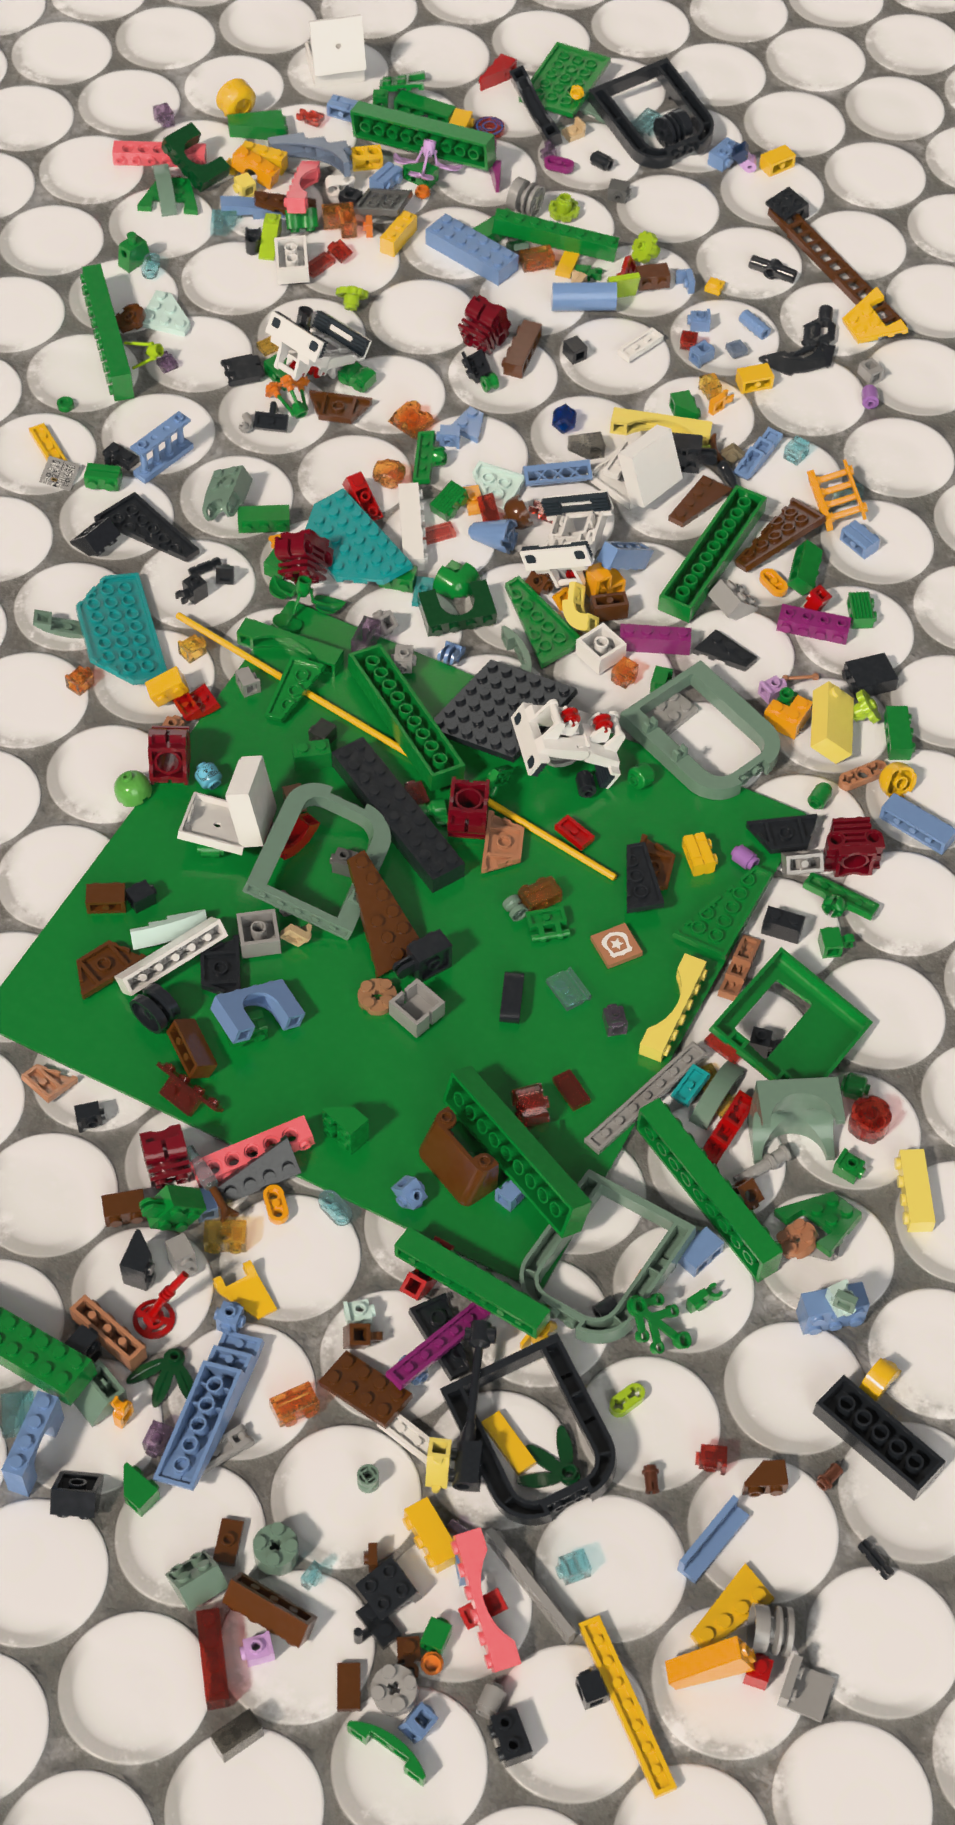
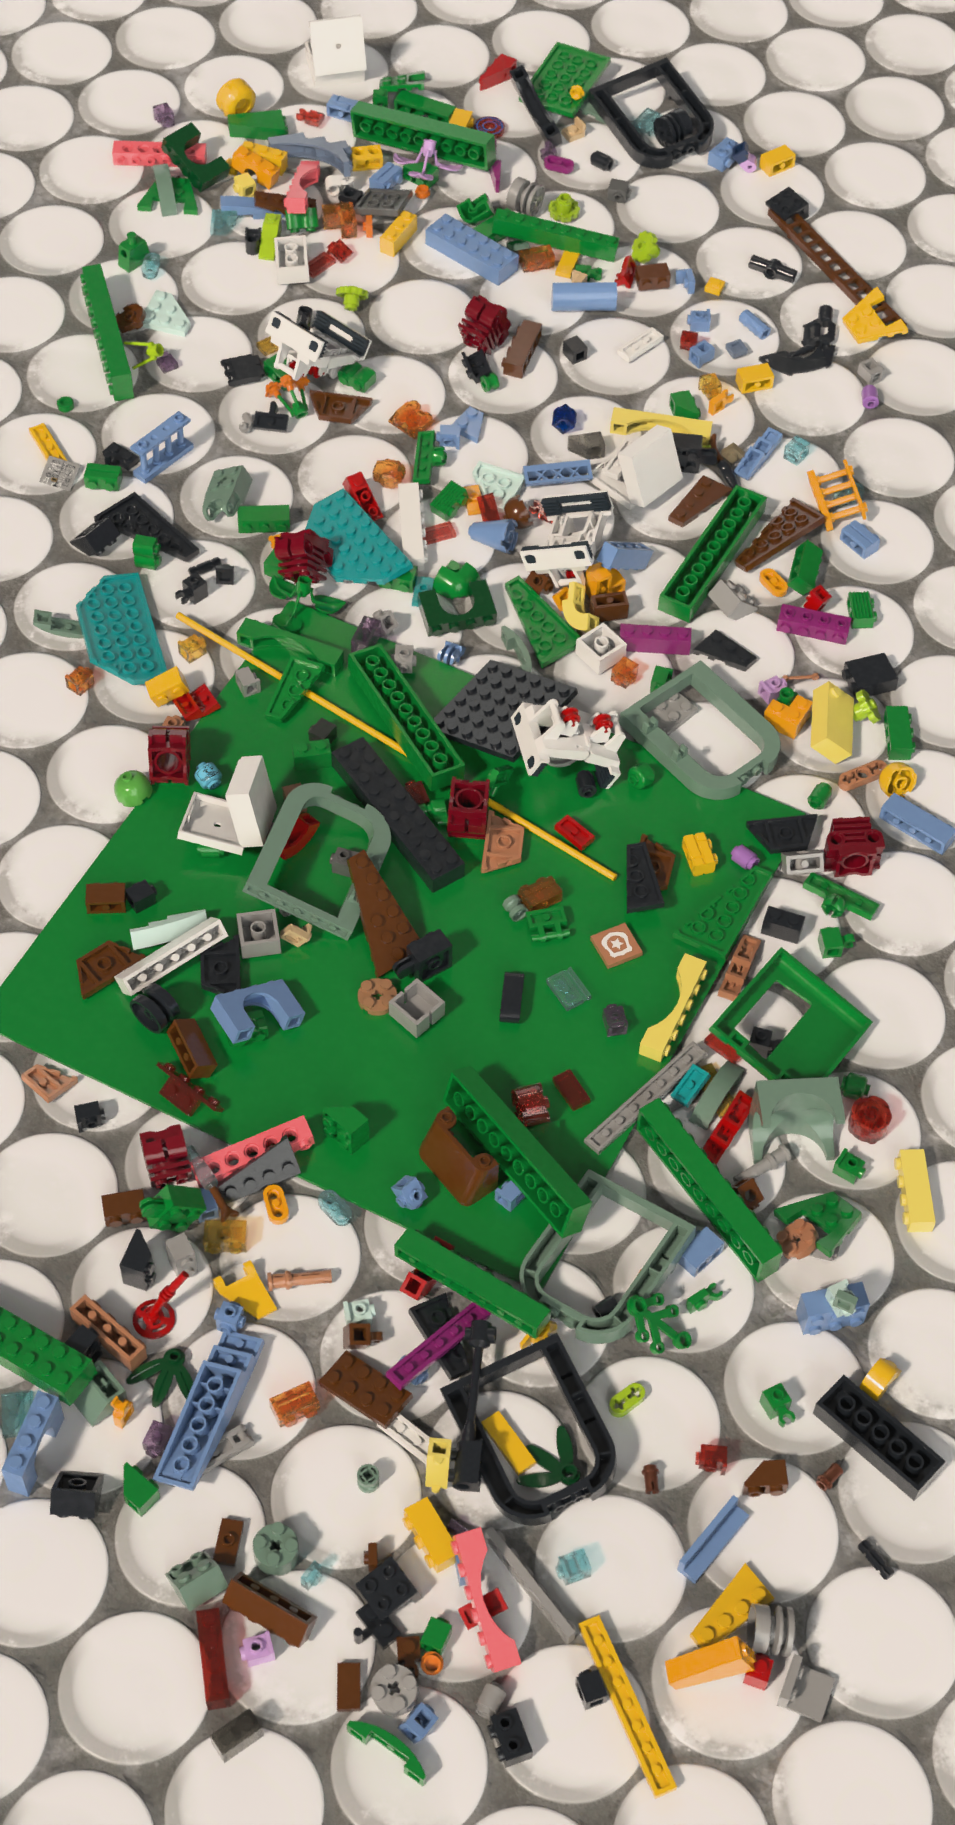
(146, 552): none -> green brick
(289, 1279): none -> nougat pin
(476, 211): none -> green brick
(626, 284): lime tile -> none
(777, 1403): none -> green brick

